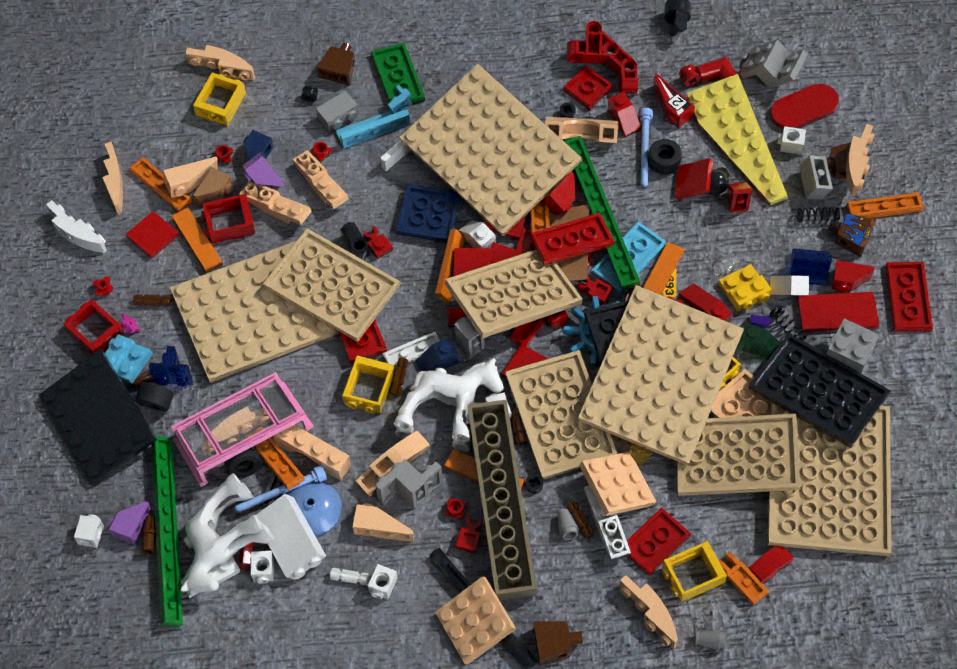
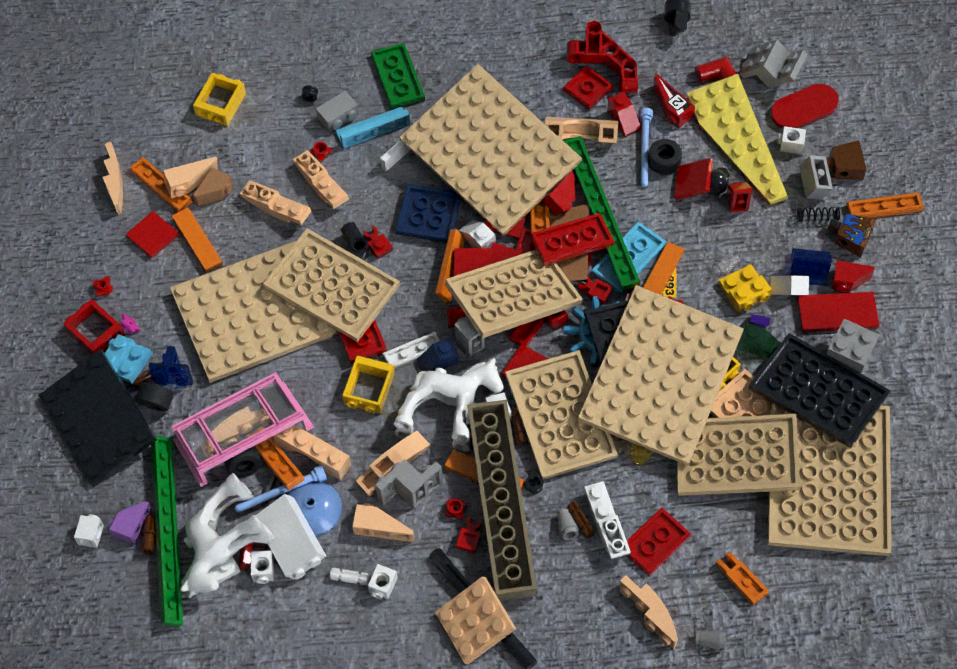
(75, 231): white slope -> none
(152, 300): reddish brown axle -> none
(217, 58): light nougat slope -> none
(223, 149): red plate -> none
(223, 206): red window -> none
(256, 143): dark blue slope -> none
(261, 172): medium lavender slope -> none
(337, 64): reddish brown torso -> none
(399, 376): reddish brown axle -> none
(401, 102): medium azure bracket -> none
(554, 641): reddish brown torso -> none
(567, 106): black bush -> none
(617, 483): light nougat plate -> none
(689, 75): red wheel -> none
(705, 302): red slope -> none
(711, 561): yellow window -> none
(770, 563): red slope -> none
(779, 312): black piece -> none
(857, 160): light nougat slope -> none
(908, 296): red tile -> none

